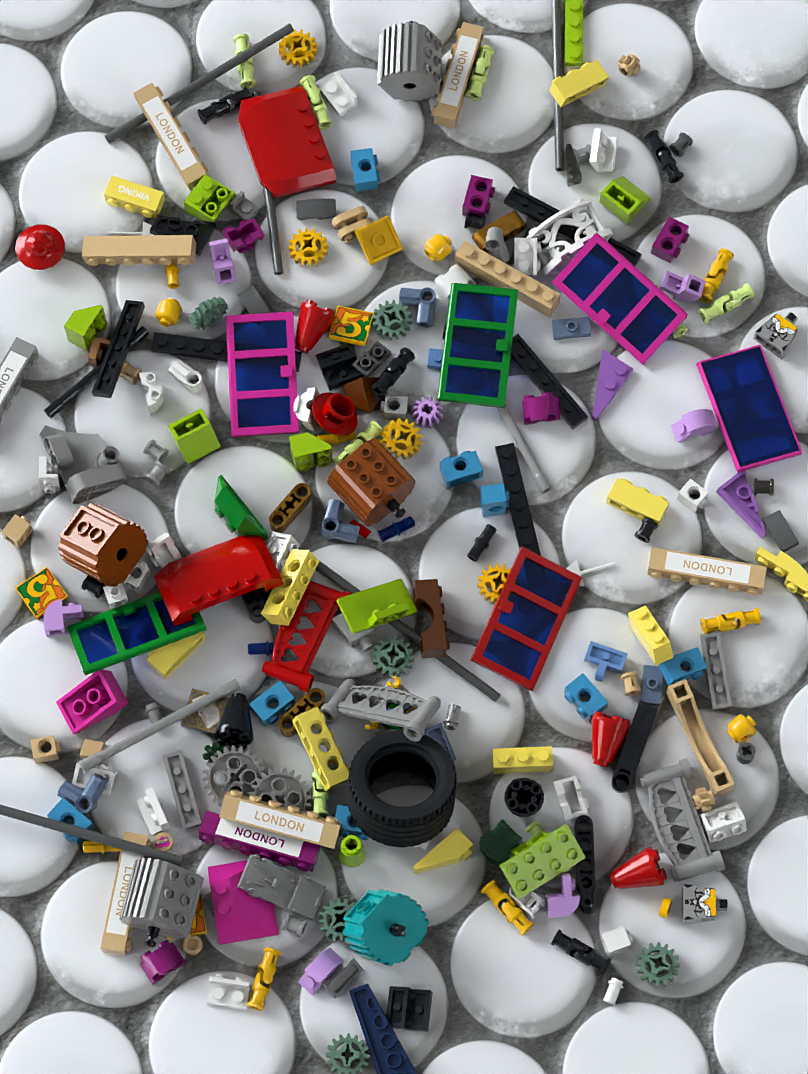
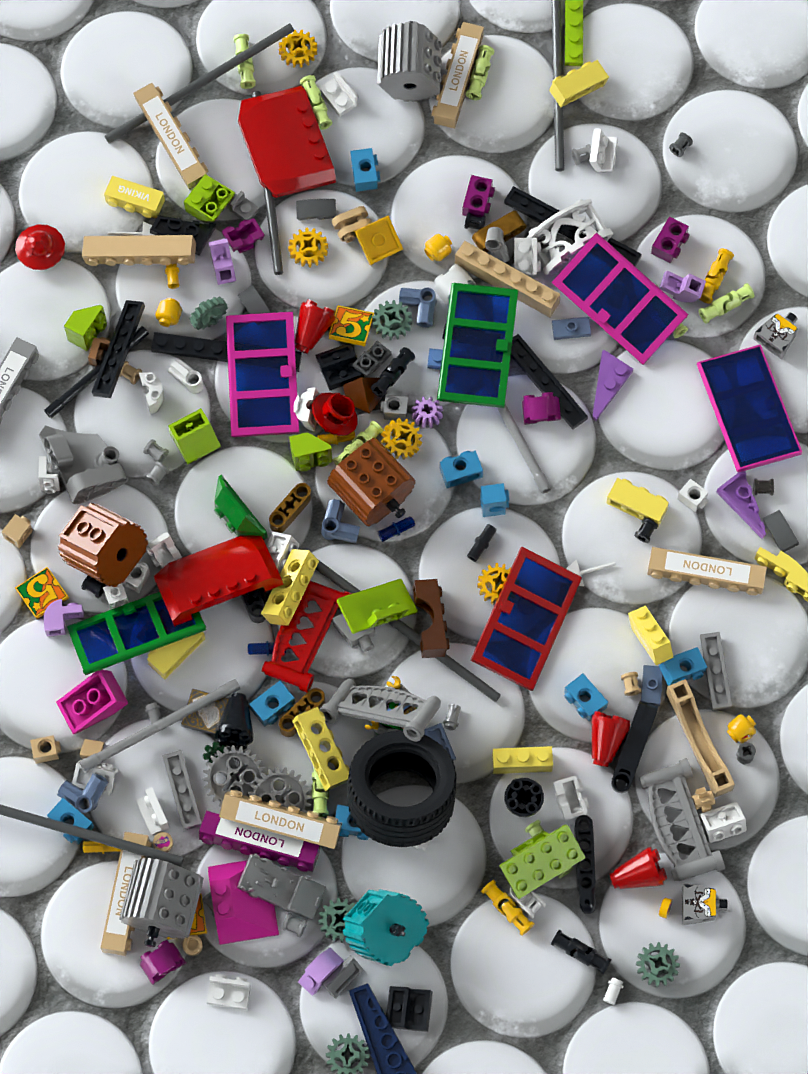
(222, 107): black piece -> none
(265, 974): yellow piece -> none
(353, 857): lime plant -> none
(364, 532): red piece -> none
(400, 657): sand green gear -> none
(447, 852): light yellow slope -> none
(499, 843): clear green piece -> none
(518, 500): black plate -> none
(563, 903): lavender brick -> none
(573, 171): clear smoke slope -> none
(605, 658): medium blue plate -> none
(616, 941): white brick -> none
(623, 199): lime slope -> none
(629, 65): tan gear -> none
(663, 156): black piece -> none
(694, 422): lavender brick -> none
(727, 622): yellow piece -> none

